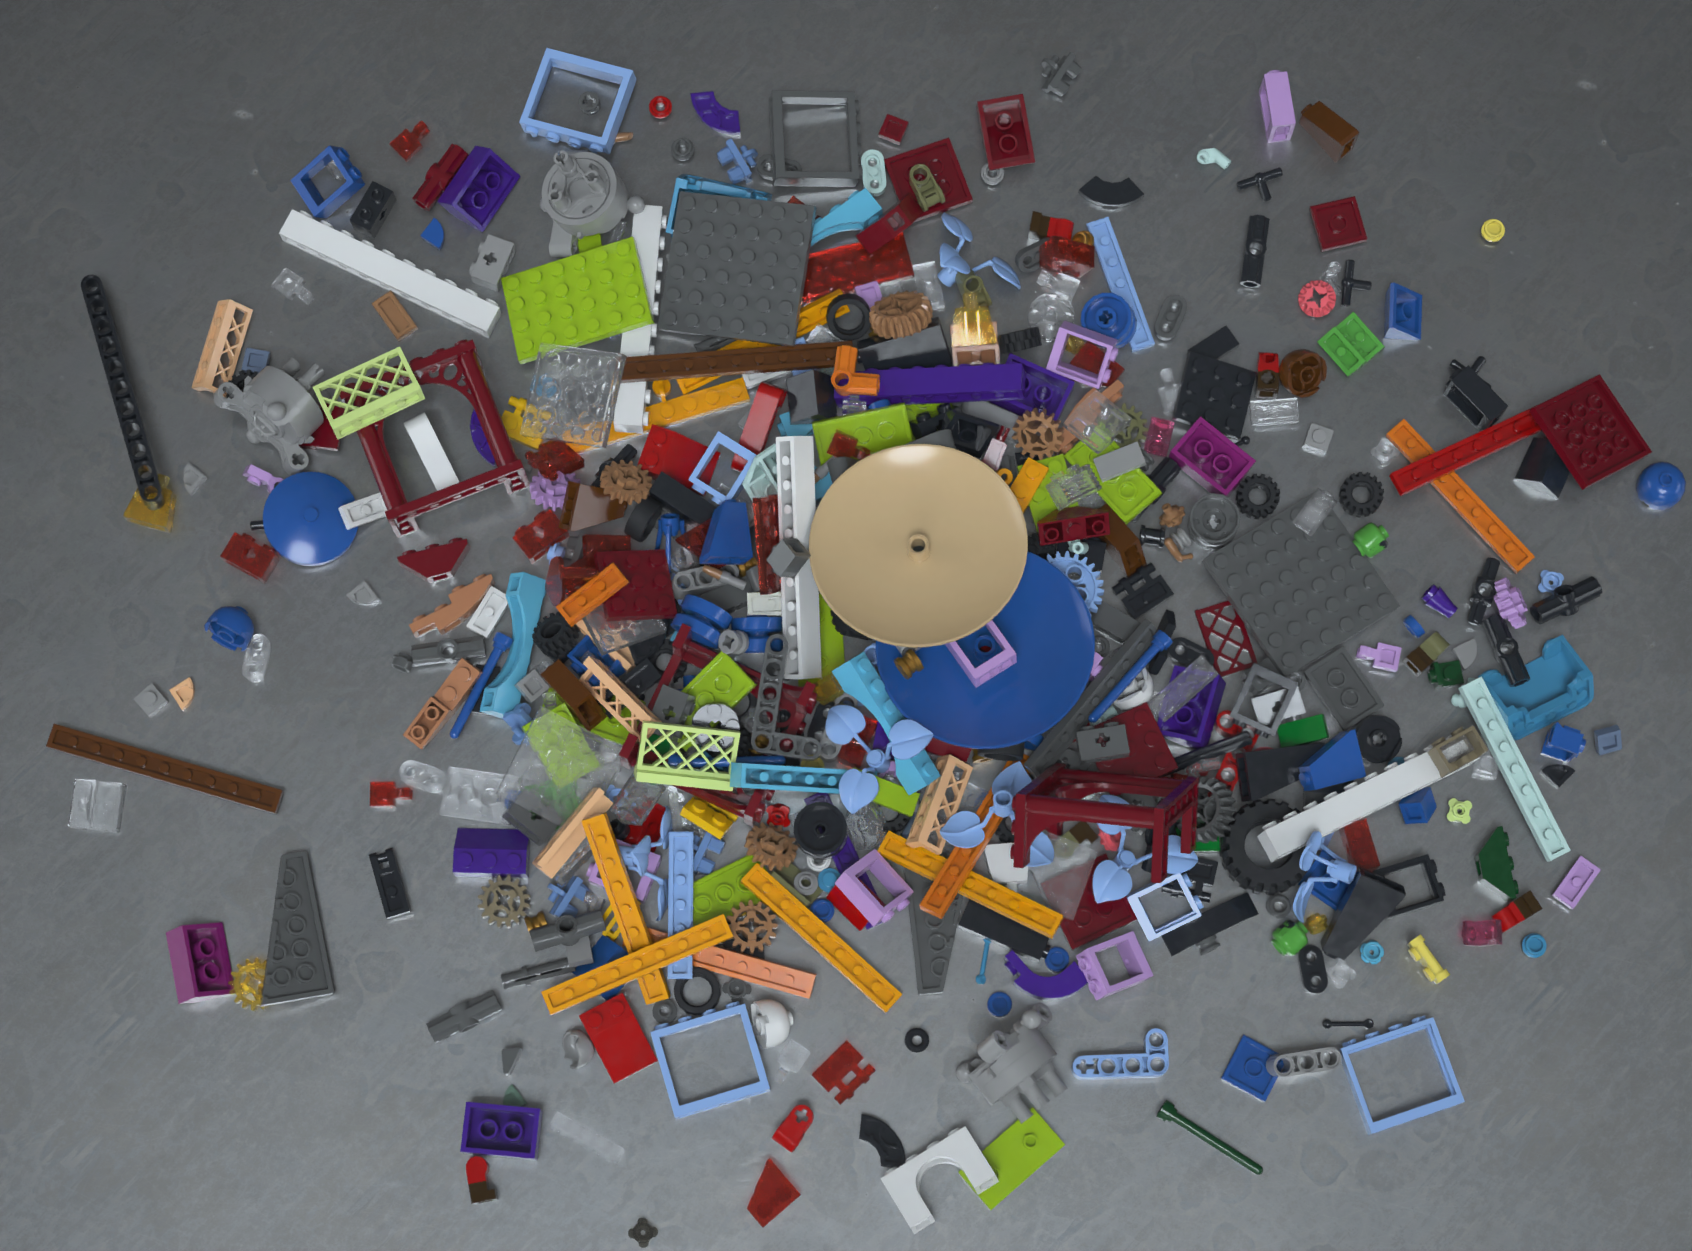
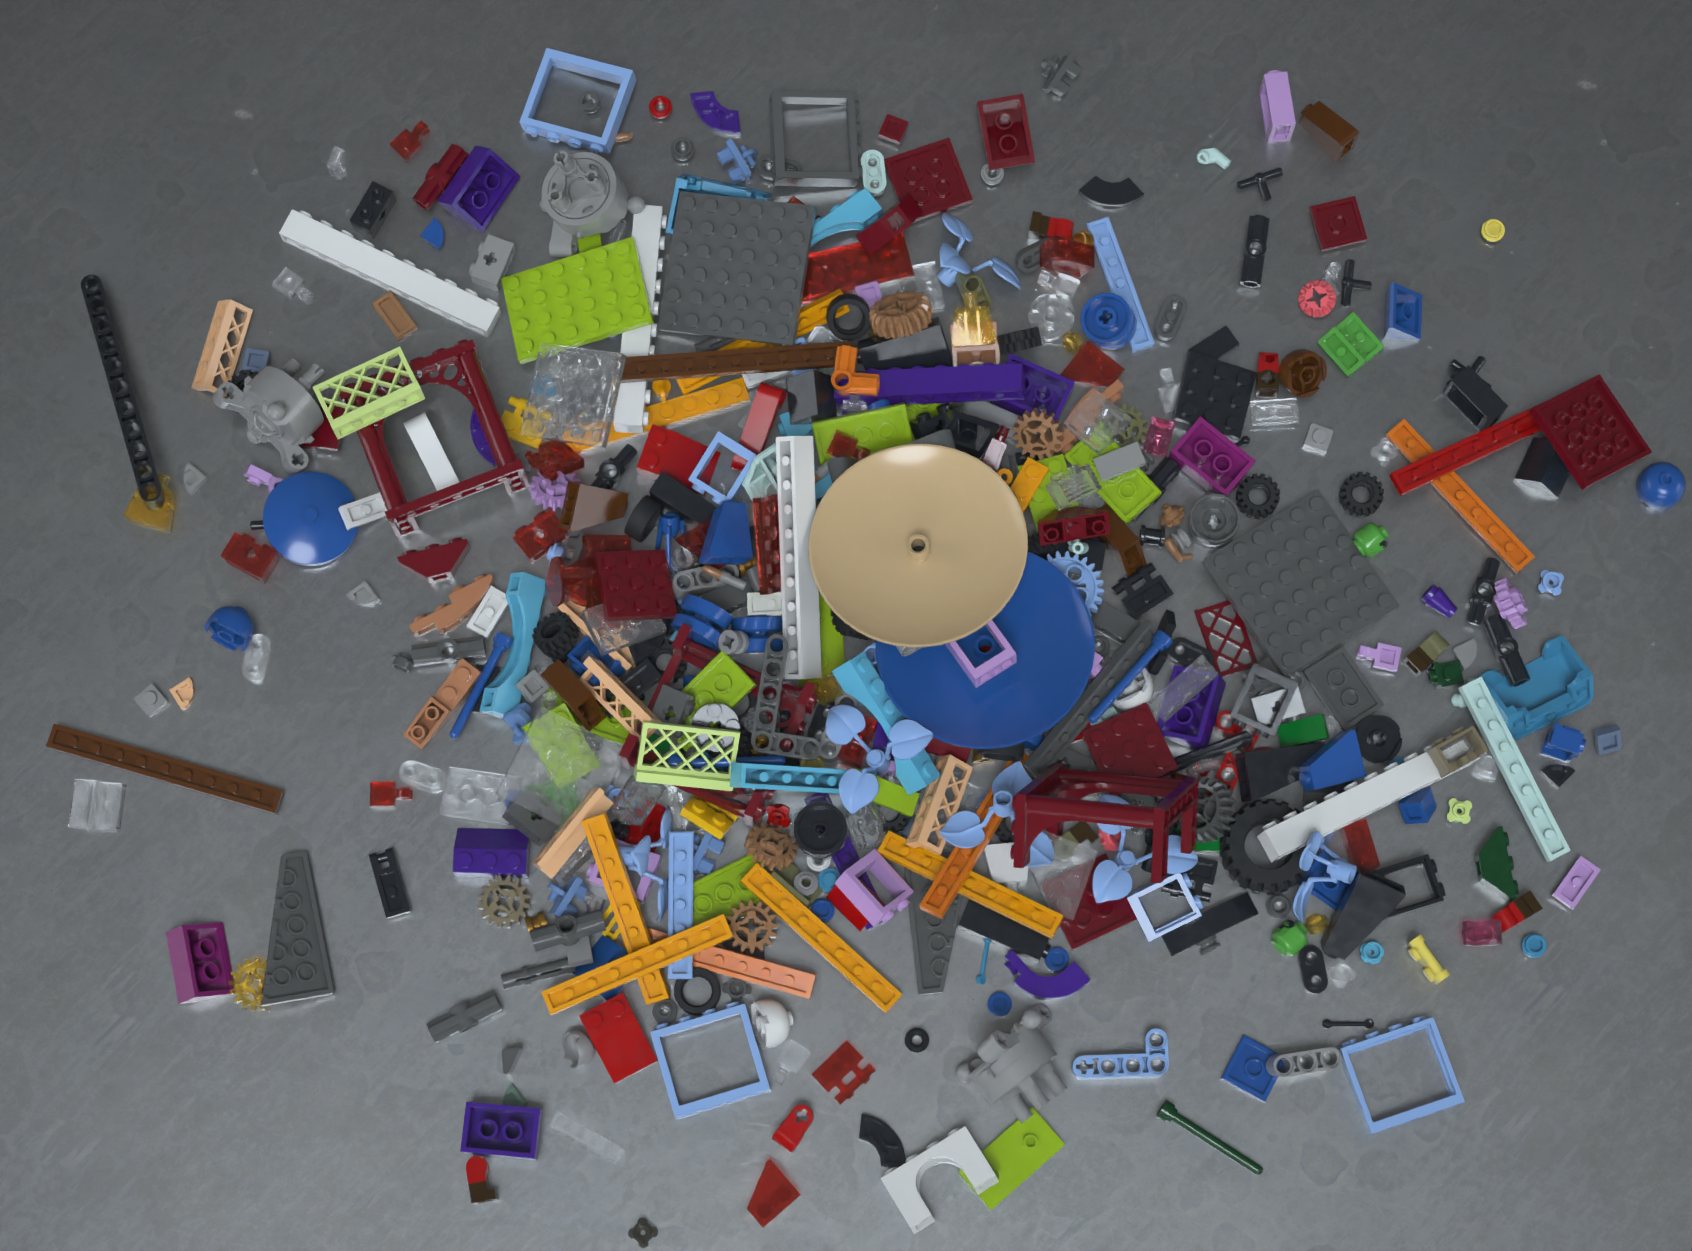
(317, 205): blue window -> none
(592, 594): orange tile -> none
(625, 482): medium nougat gear -> none
(788, 557): dark grey brick -> none
(908, 664): pearl gold wheel -> none
(927, 191): olive piece -> none
(1076, 373): lavender window -> none
(1091, 751): dark grey brick -> none
(1132, 957): lavender window -> none
(1315, 511): clear slope -> none
(1413, 626): blue tile -> none
(1566, 600): black piece -> none

